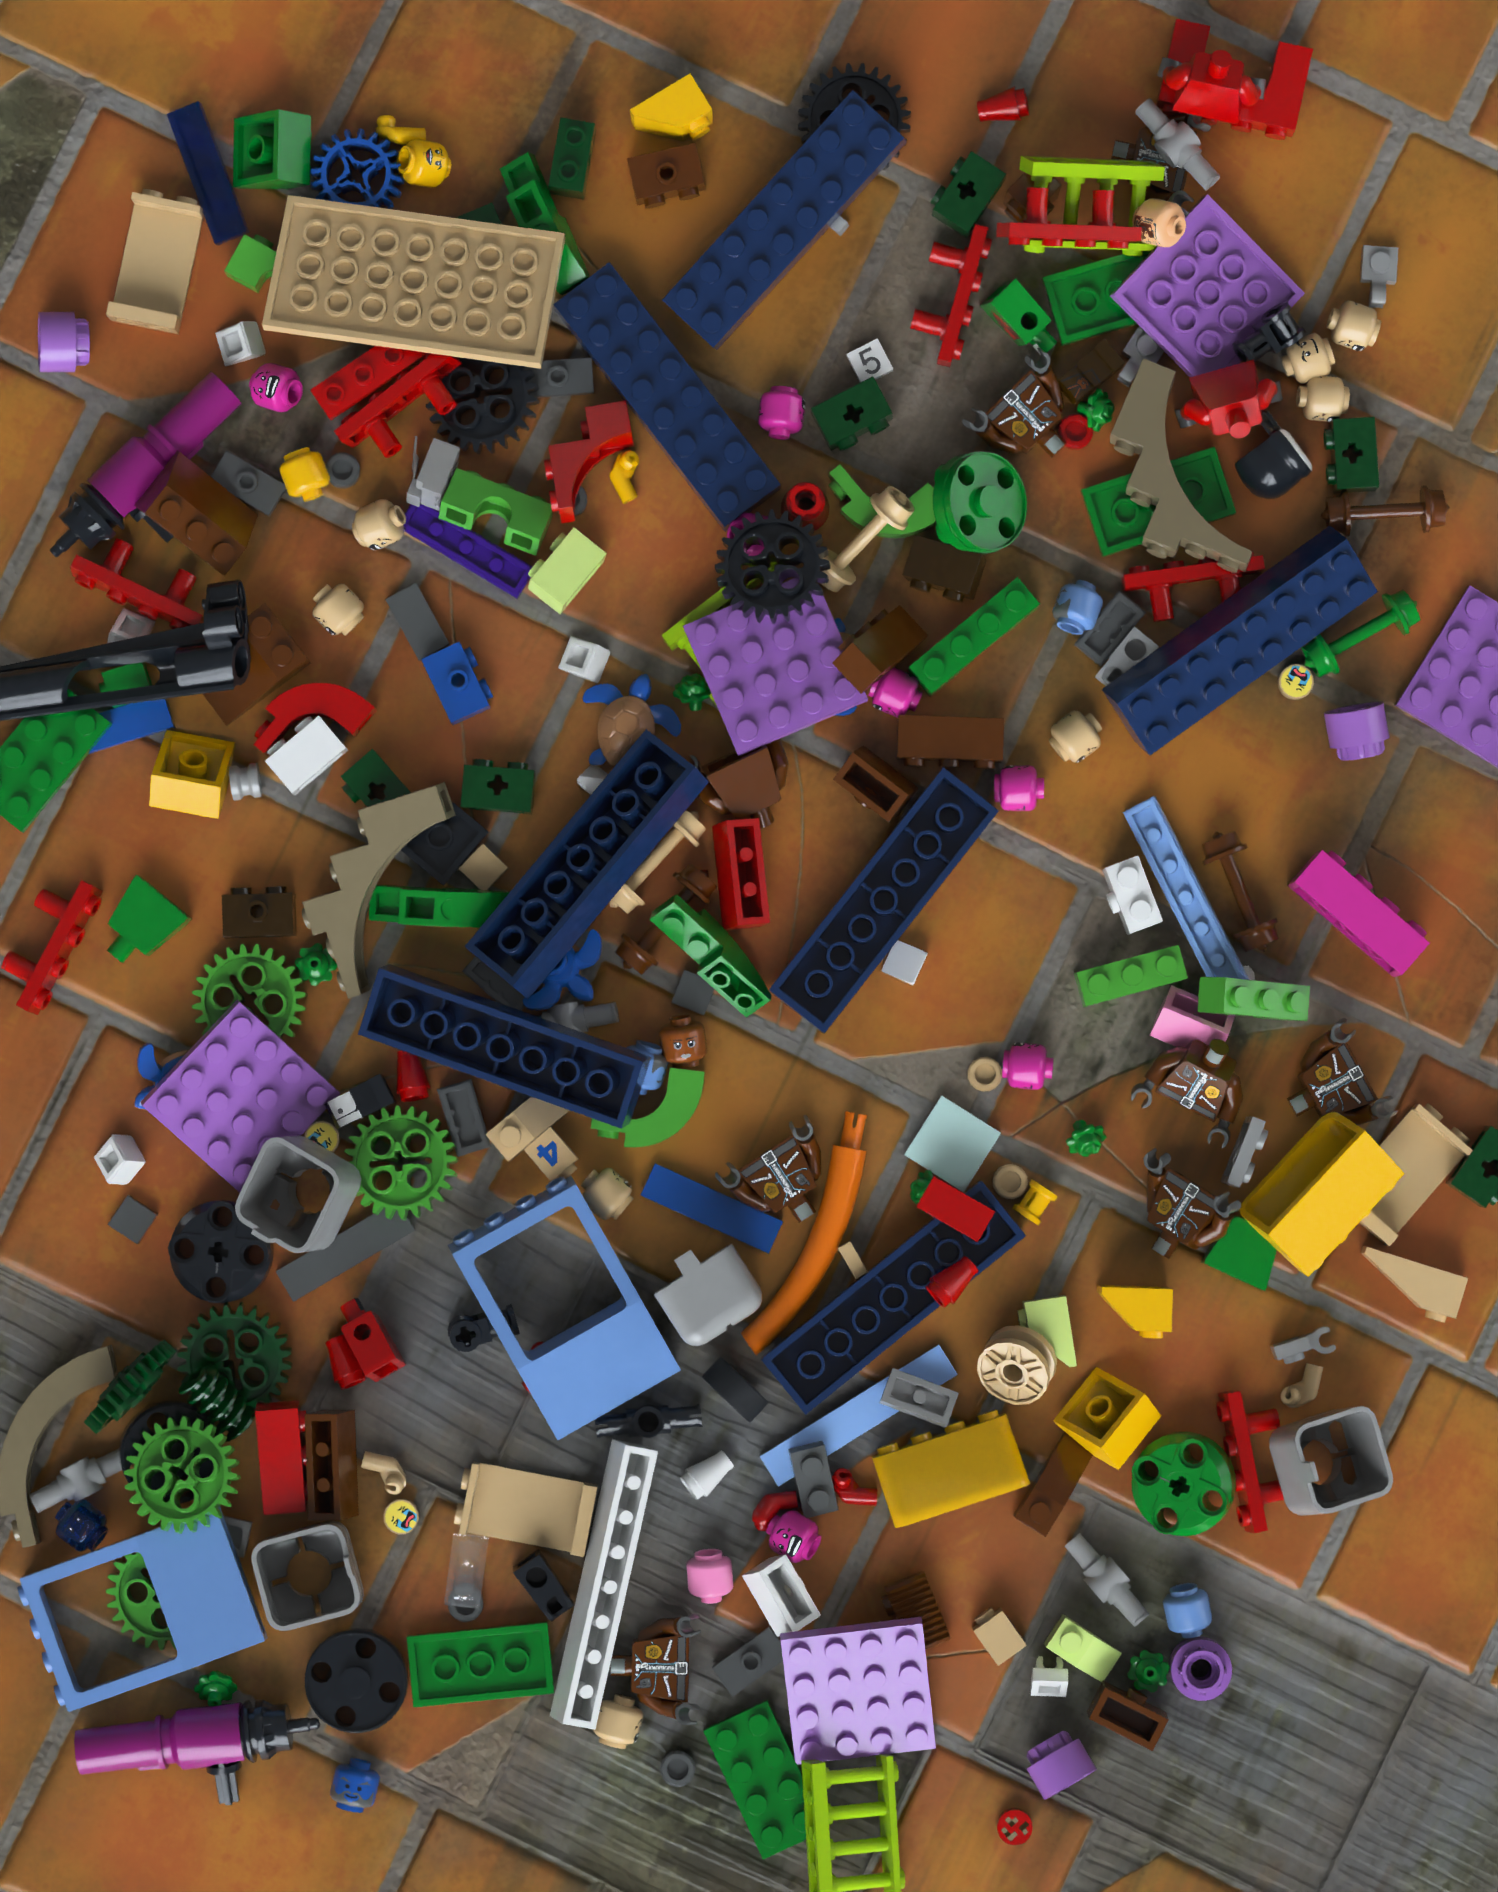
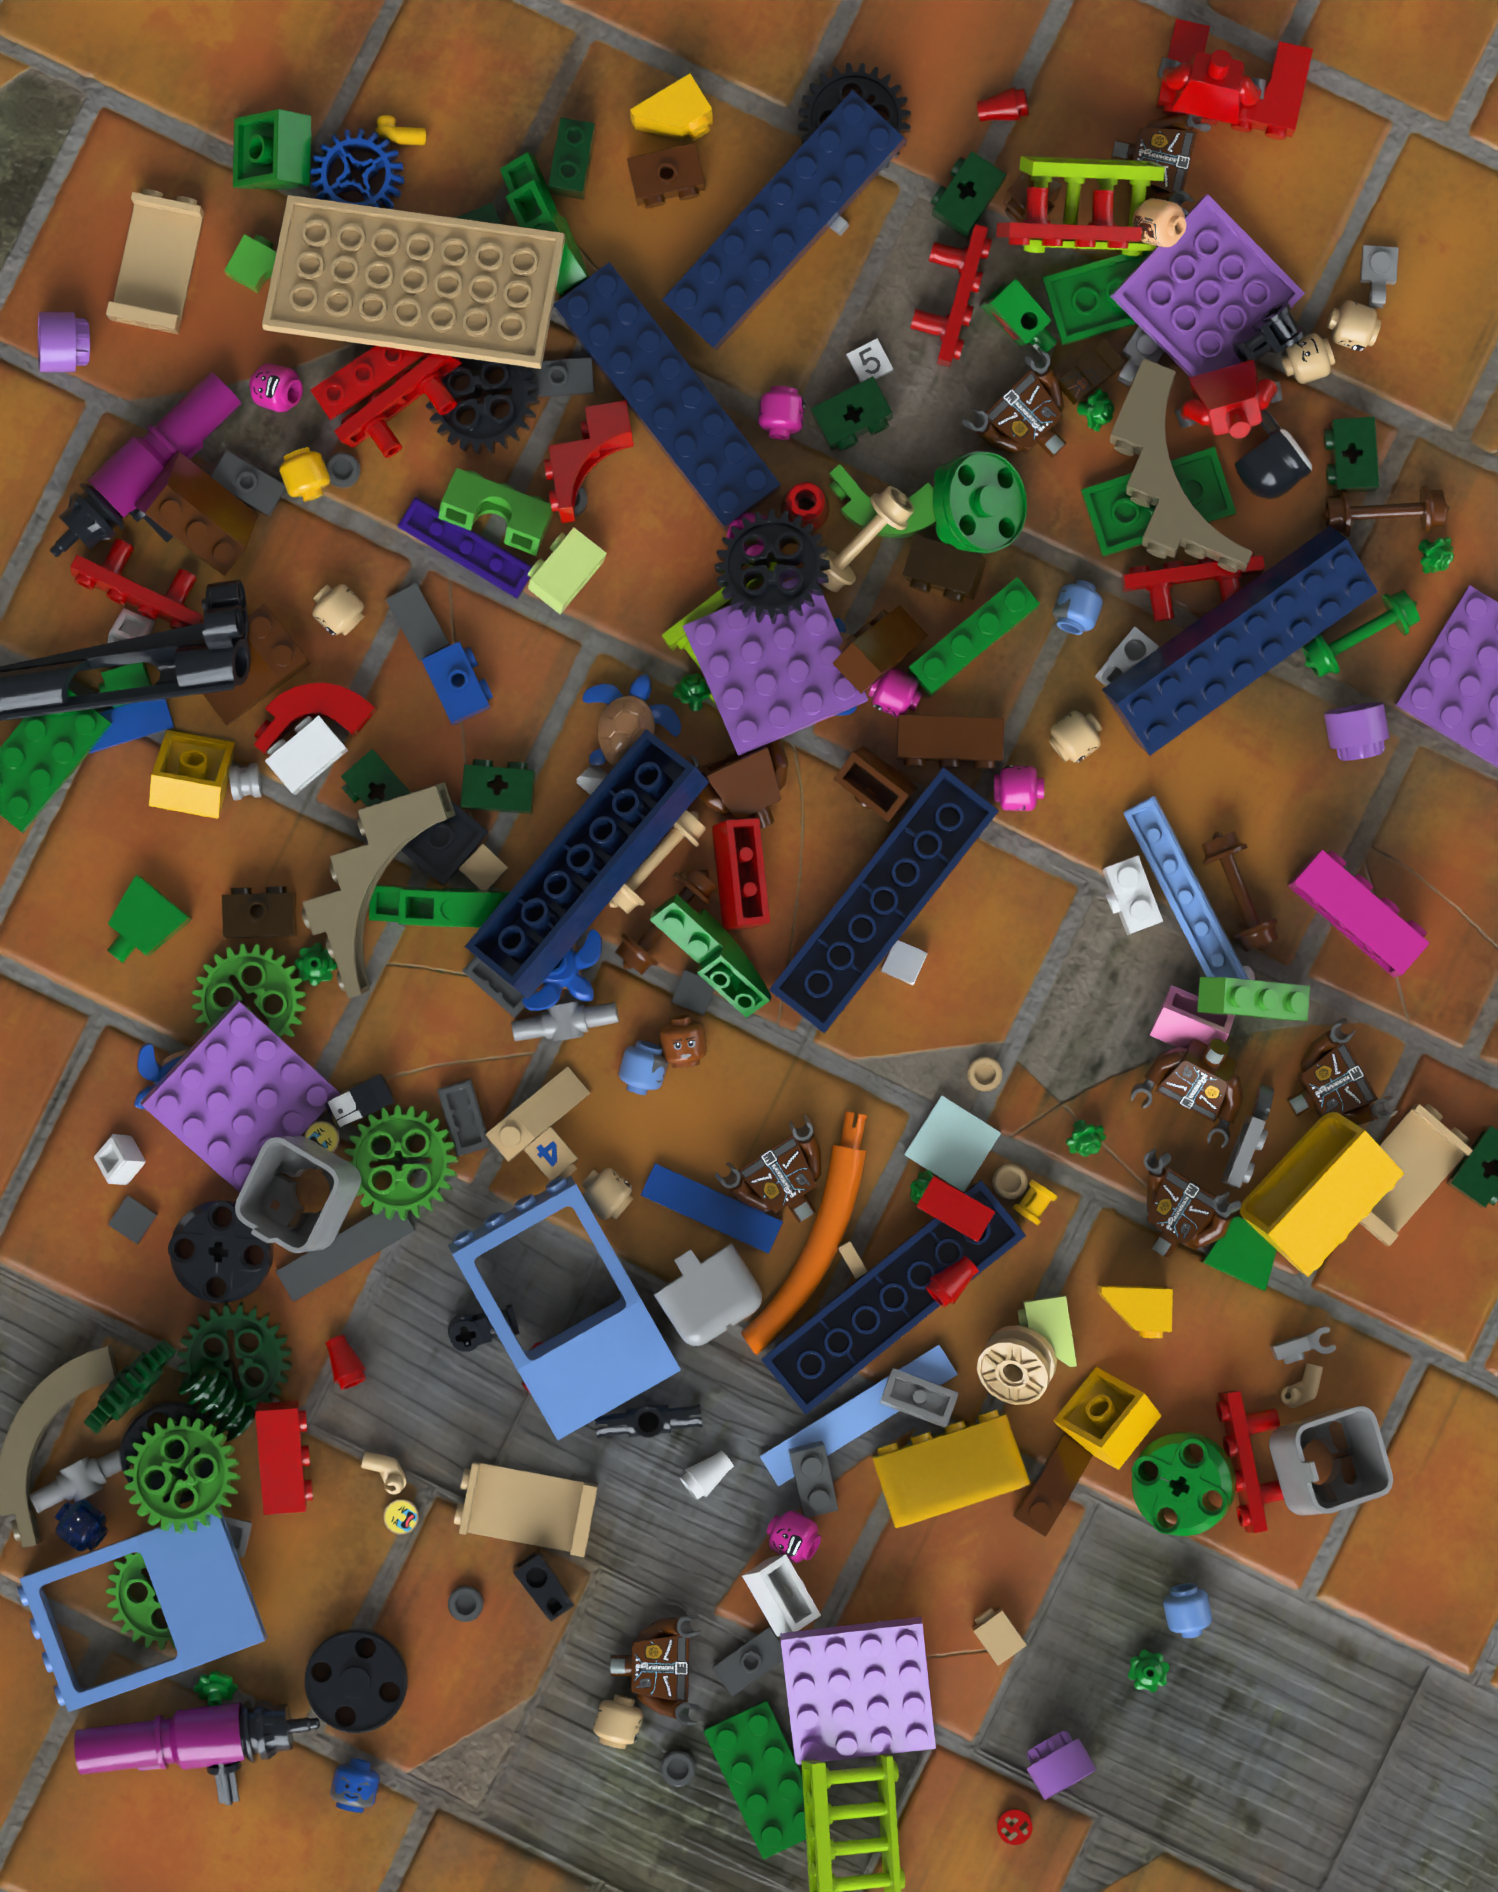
(53, 962): red plate -> none
(208, 173): clear blue tile -> none
(240, 342): white slope -> none
(284, 1605): light grey piece -> none
(331, 1465): reddish brown brick -> none
(377, 1353): red torso -> none
(379, 524): tan head -> none
(411, 1078): red cone -> none
(424, 163): yellow head -> none
(434, 474): light grey piece -> none
(466, 1570): clear plate -> none
(480, 1664): green plate -> none
(504, 1045): dark blue brick -> none
(584, 659): white slope -> none
(603, 1584): white brick -> none
(621, 474): yellow arm -> none
(677, 1108): bright green arch -> none
(709, 1575): bright pink head -> none
(735, 1389): black tyre -> none
(770, 1506): red arm -> none
(850, 1492): red arm -> none
(914, 1598): reddish brown brick -> none
(1027, 1066): dark pink head -> none
(1049, 1680): white tile -> none
(1075, 431): red tile -> none
(1082, 1648): yellowish green slope -> none
(1107, 1579): light grey pin -> none
(1110, 629): dark grey plate -> none
(1128, 1714): reddish brown brick -> none
(1130, 975): bright green arch -> none
(1177, 144): light grey pin -> none
(1213, 1682): medium lavender piece -> none
(1263, 1102): none -> dark grey tile
(1295, 682): tile -> none
(1323, 398): tan head -> none
(1424, 1285): tan slope -> none
(1436, 554): none -> green plant

